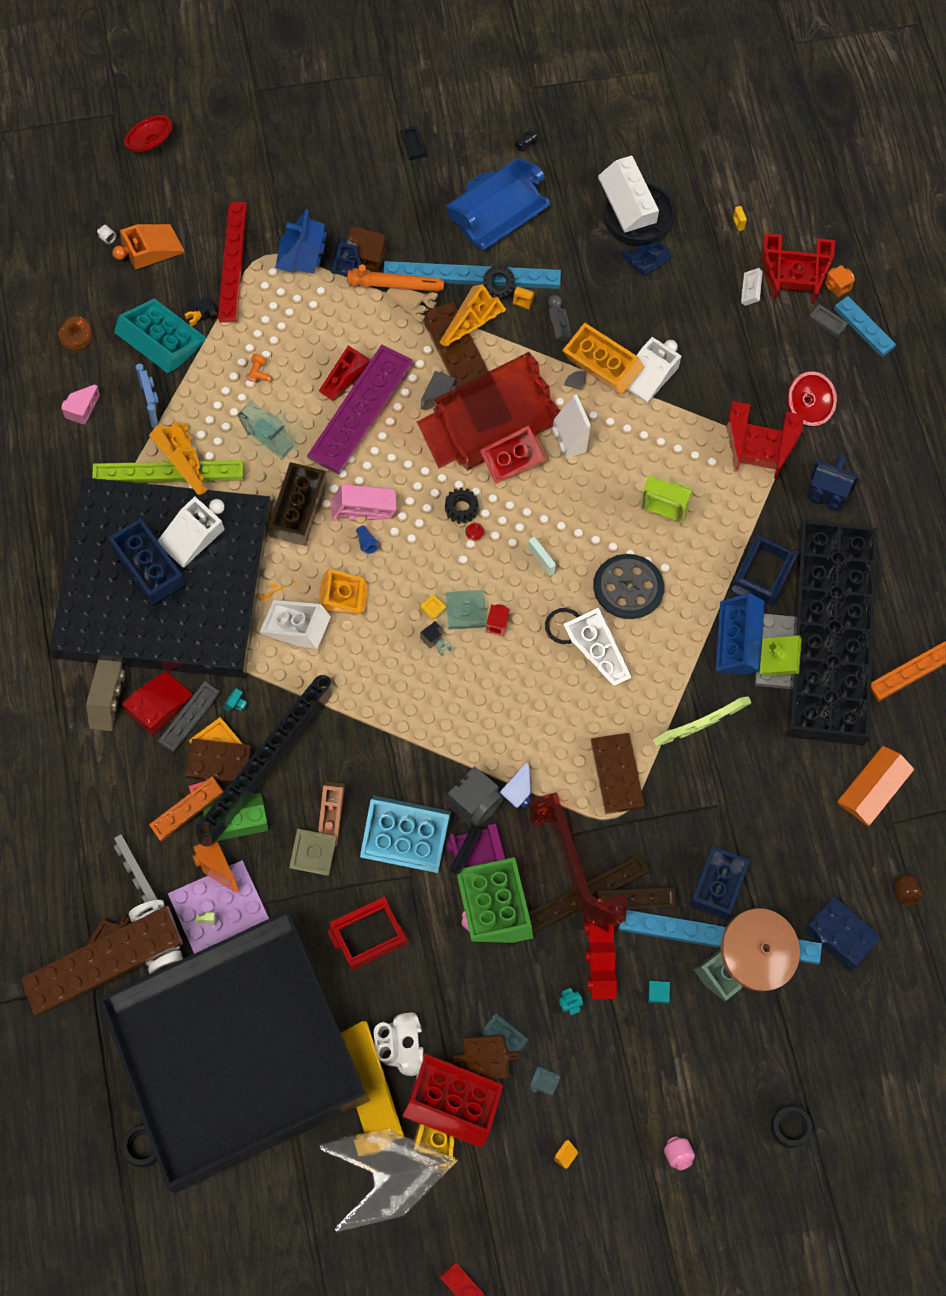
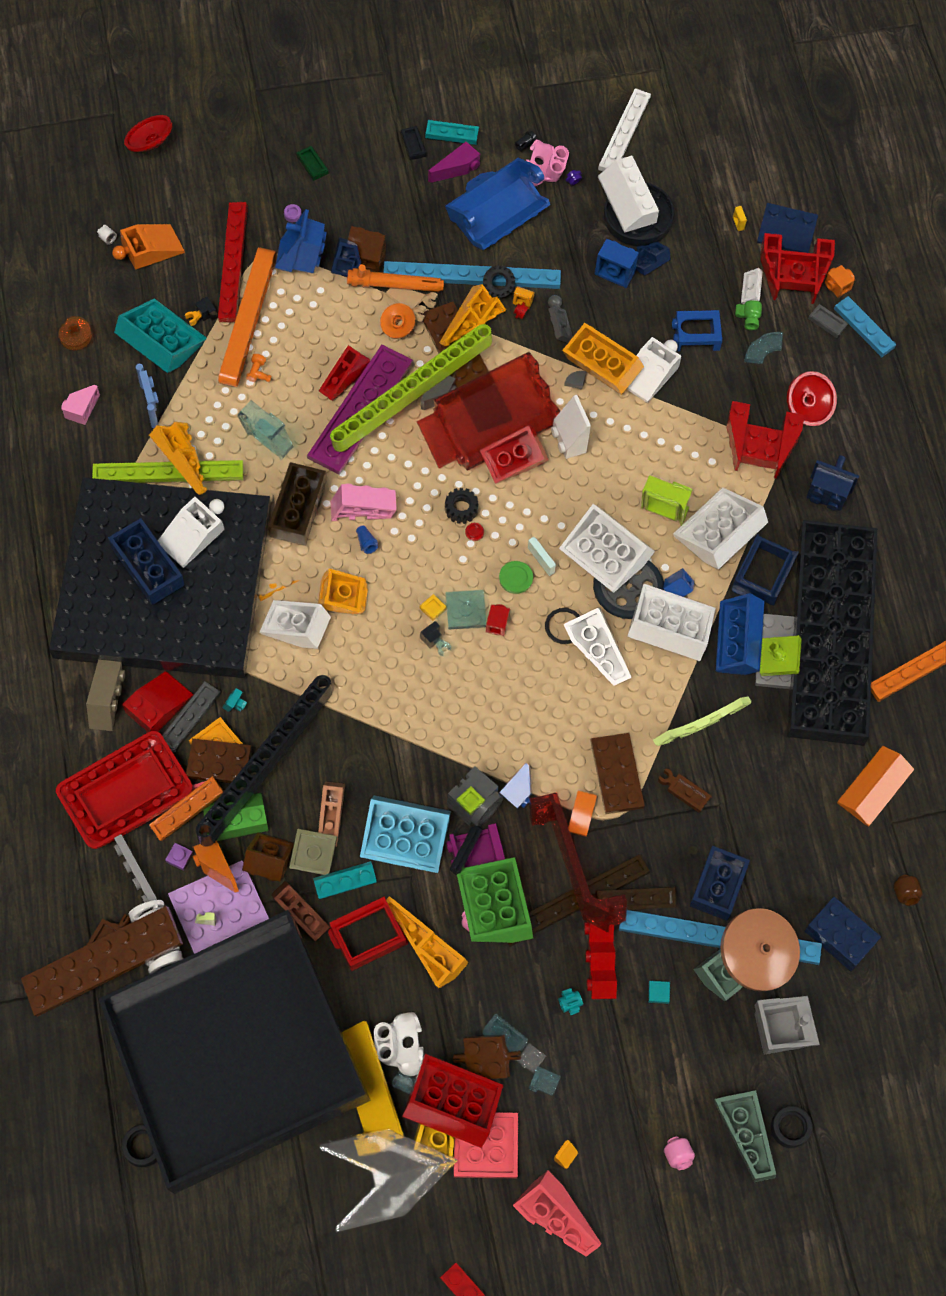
(124, 790): none -> red wedge
(179, 856): none -> medium lavender plate
(247, 317): none -> orange beam
(268, 857): none -> reddish brown slope
(292, 213): none -> medium lavender tile
(300, 910): none -> copper slope
(312, 163): none -> dark green tile
(344, 880): none -> teal plate
(394, 314): none -> orange dish
(403, 389): none -> lime beam
(403, 1082): none -> clear light blue slope
(437, 956): none -> light orange wedge
(452, 132): none -> teal plate
(457, 163): none -> magenta slope
(470, 800): none -> lime tile
(498, 1155): none -> coral plate
(516, 577): none -> bright green piece
(520, 310): none -> red plate
(531, 1058): none -> clear tile
(553, 160): none -> bright pink piece
(553, 1208): none -> coral wedge
(573, 177): none -> dark purple plate
(582, 813): none -> orange slope
(606, 548): none -> white slope
(616, 263): none -> blue brick
(625, 128): none -> white plate
(672, 622): none -> white slope
(679, 583): none -> blue panel
(683, 338): none -> blue panel
(685, 790): none -> reddish brown plate
(721, 527): none -> white slope
(746, 1126): none -> sand green wedge
(750, 310): none -> bright green piece
(761, 347): none -> clear light blue tile
(785, 1024): none -> light grey piece
(794, 226): none -> dark blue slope

